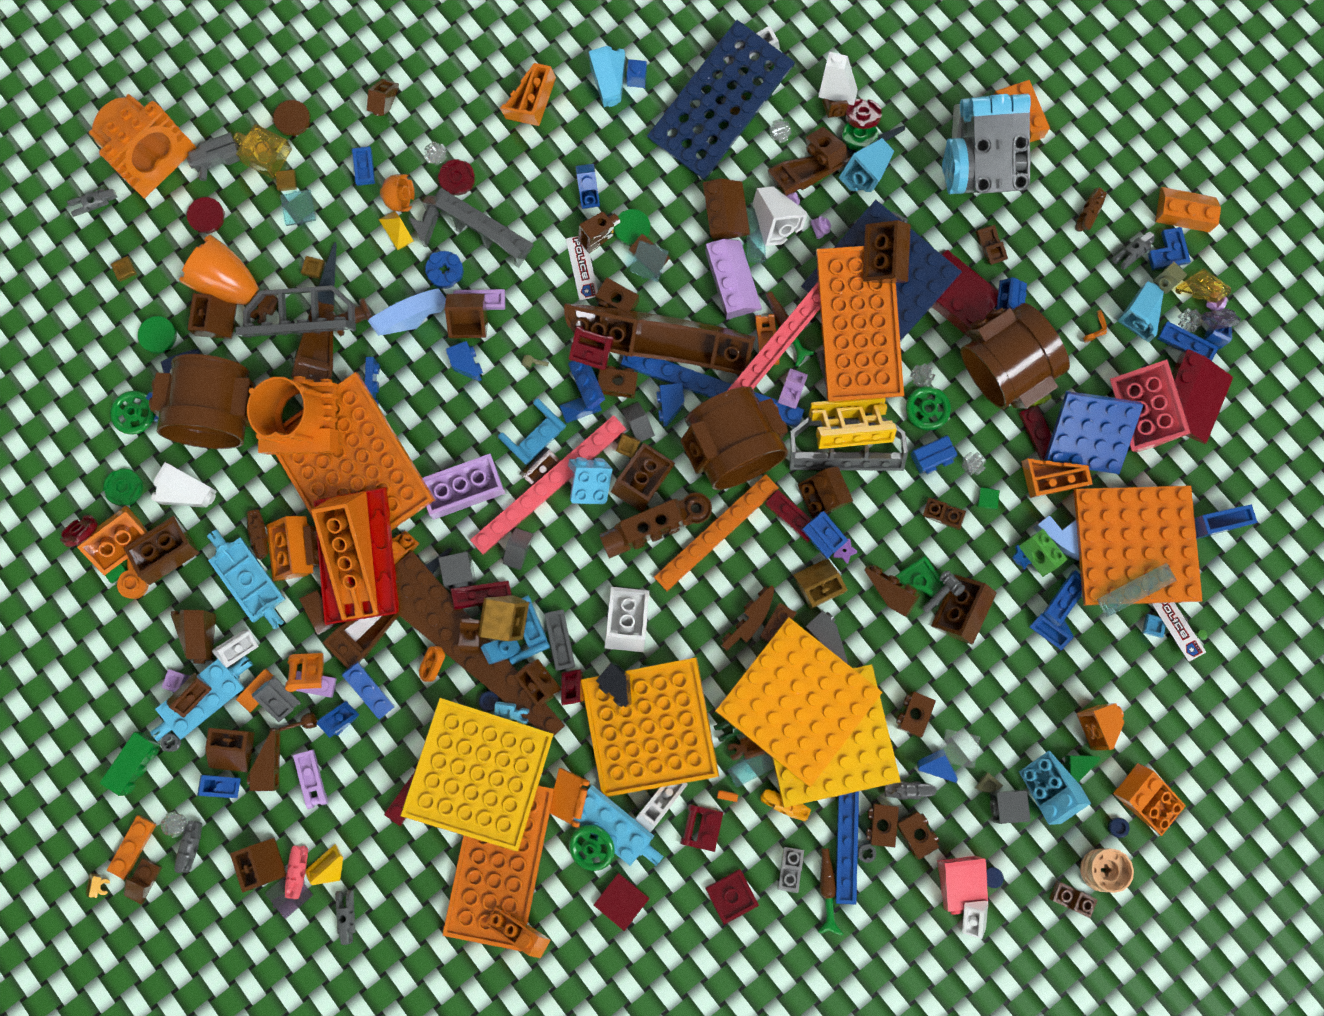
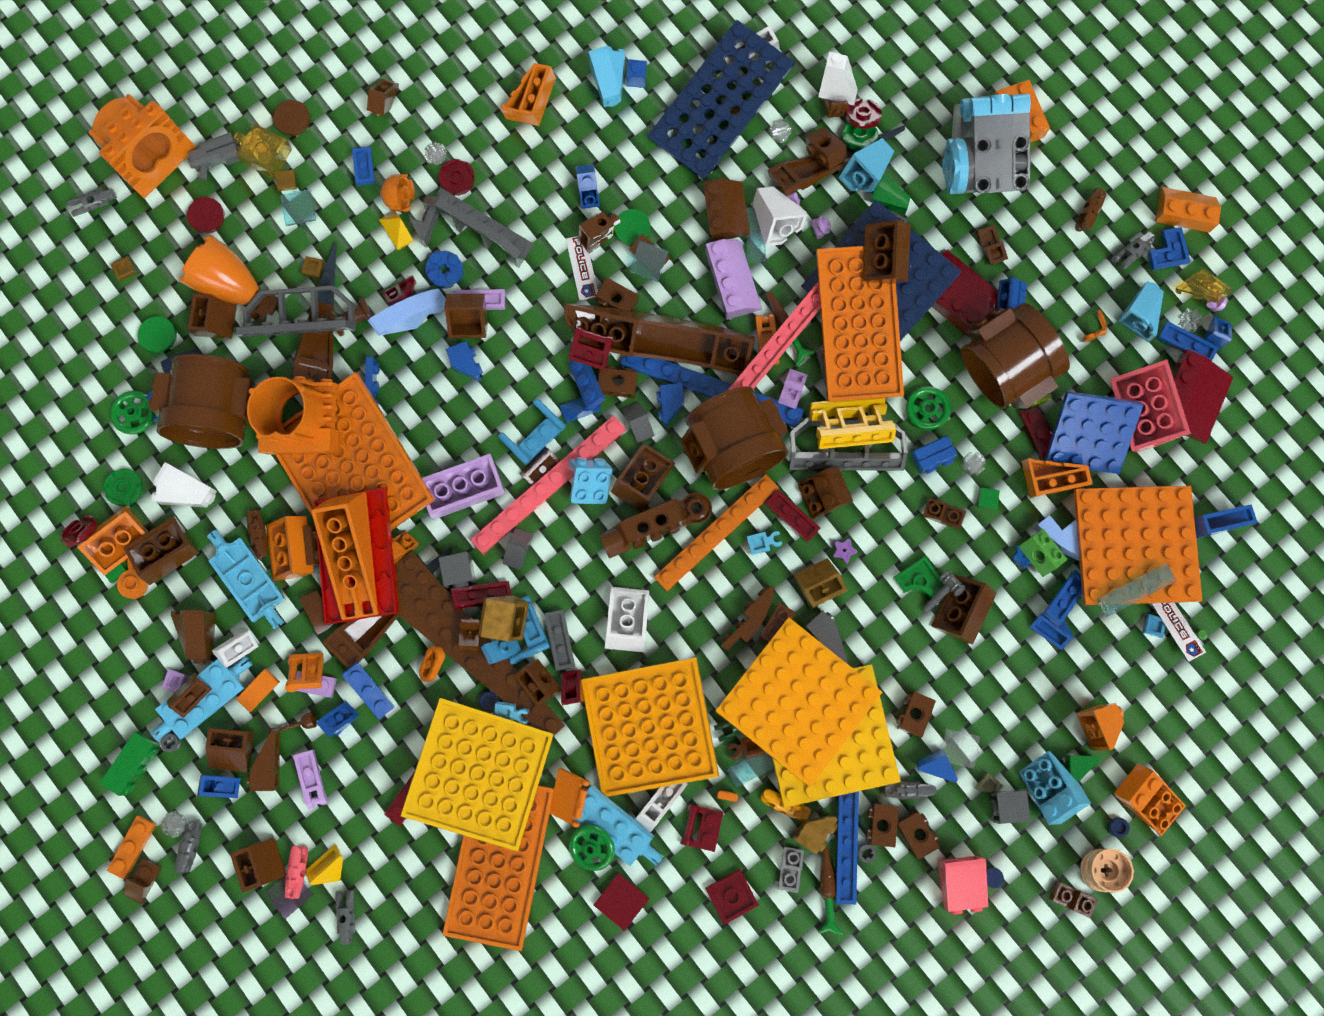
(94, 884): tile -> none
(276, 699): dark grey plate -> none
(399, 291): none -> dark red wing
(518, 933): orange slope -> none
(528, 360): olive hand -> none
(617, 683): black slope -> none
(628, 445): pearl gold tile -> none
(760, 543): none -> medium azure plate
(814, 832): none -> pearl gold slope
(824, 534): blue plate -> none
(891, 195): none -> green slope
(895, 594): reddish brown slope -> none
(922, 375): clear gear -> none
(975, 918): white slope -> none
(1170, 277): olive brick -> none
(1221, 318): plate -> none

